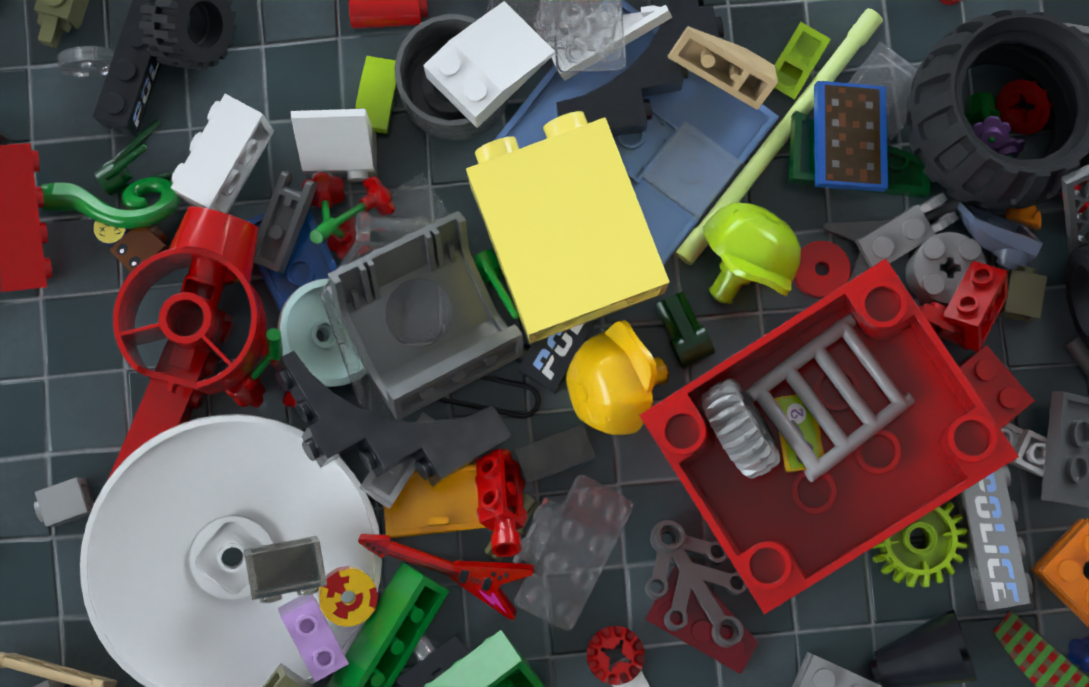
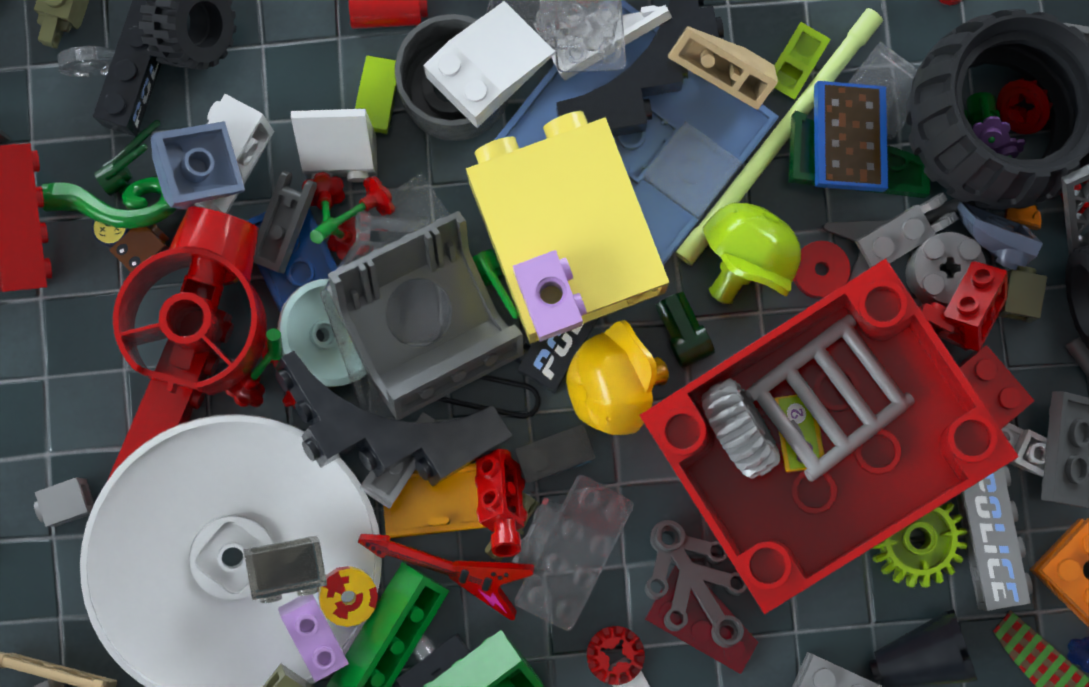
(196, 164): none -> sand blue slope
(547, 318): none -> lavender brick

